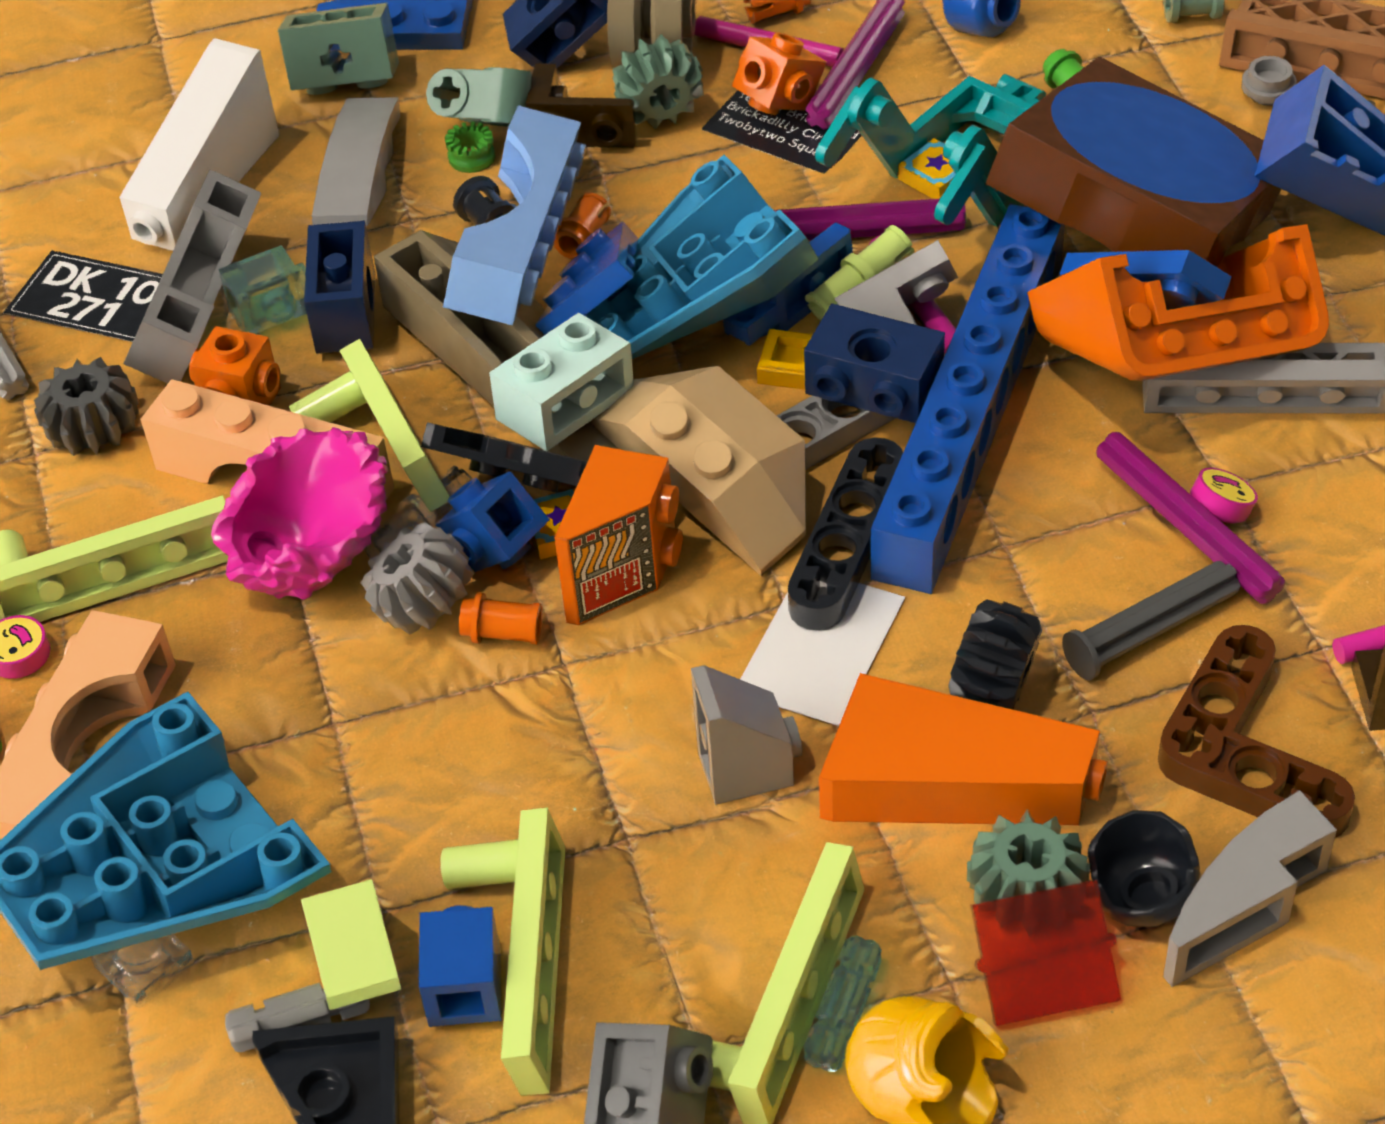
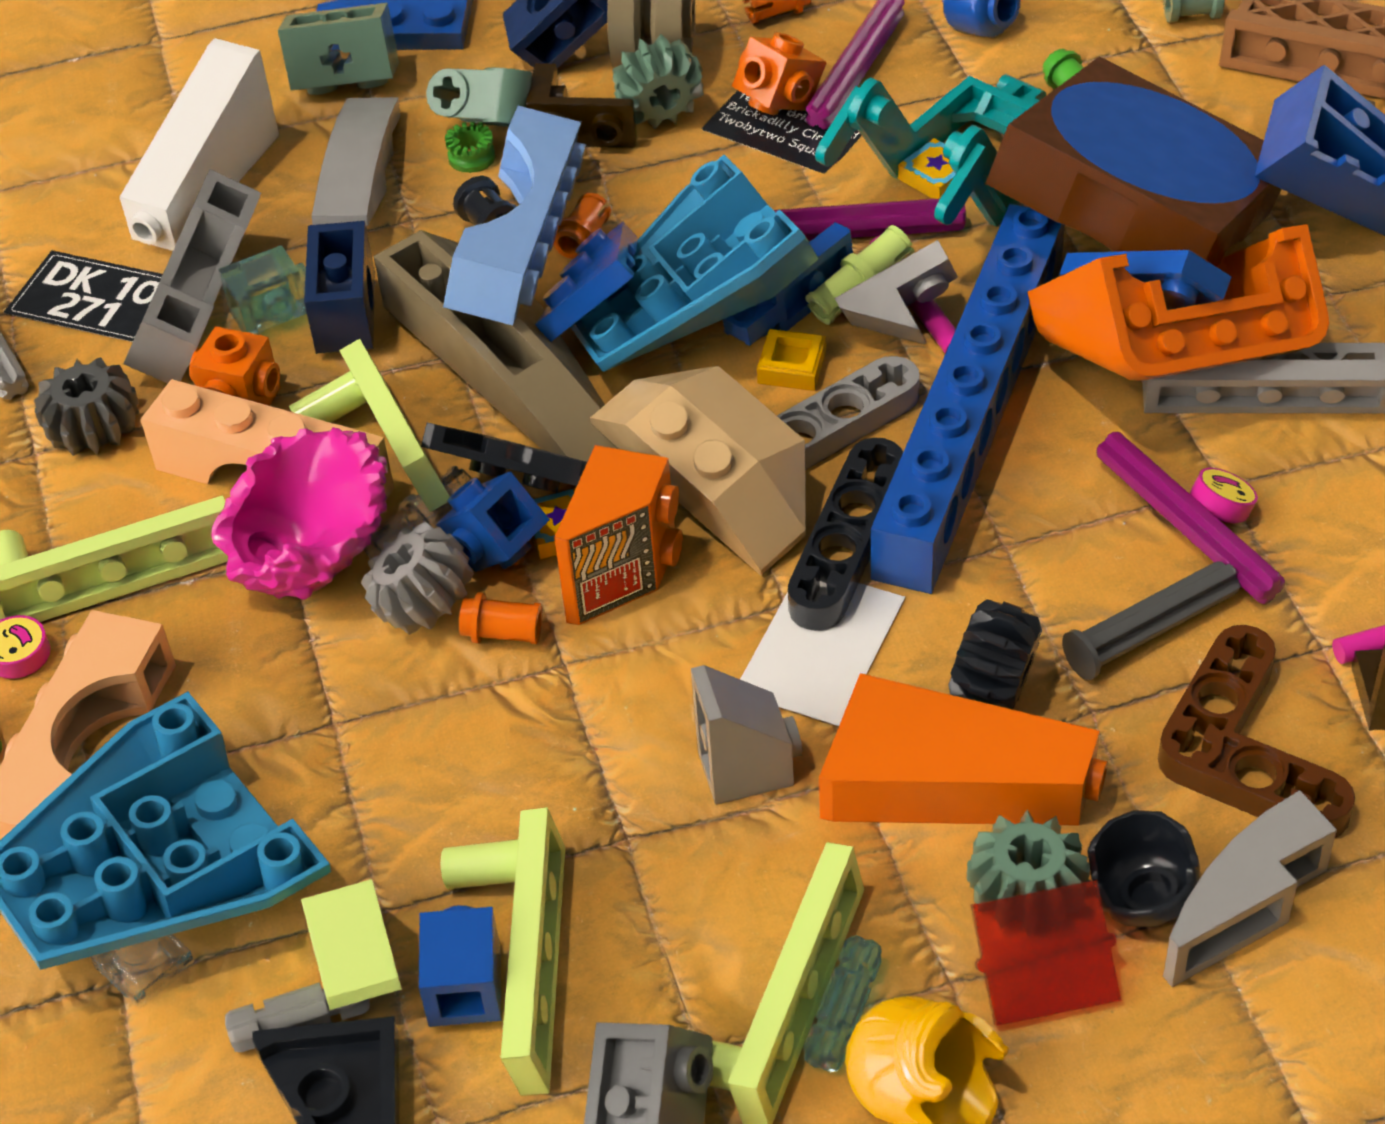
(562, 381): light aqua brick -> none
(740, 34): dark pink bar -> none
(872, 362): dark blue brick -> none
(1267, 79): light grey plate -> none

